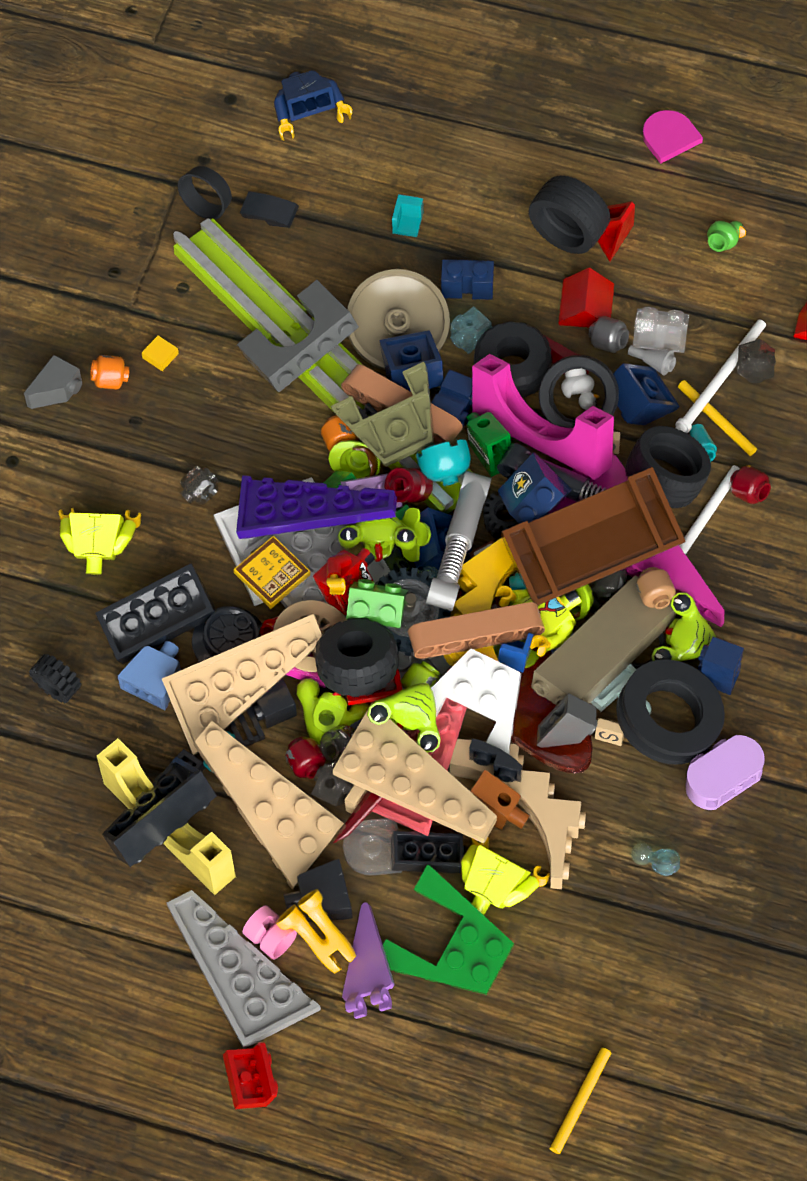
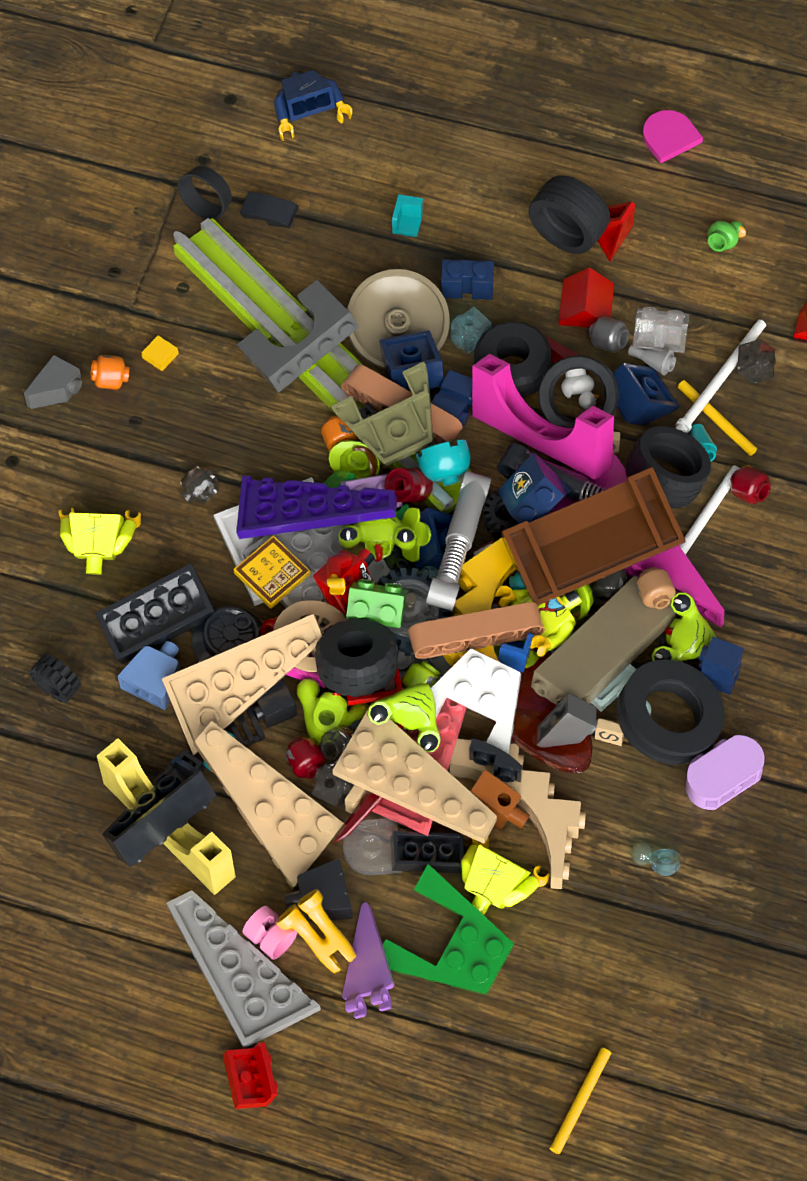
(484, 433): green torso -> none

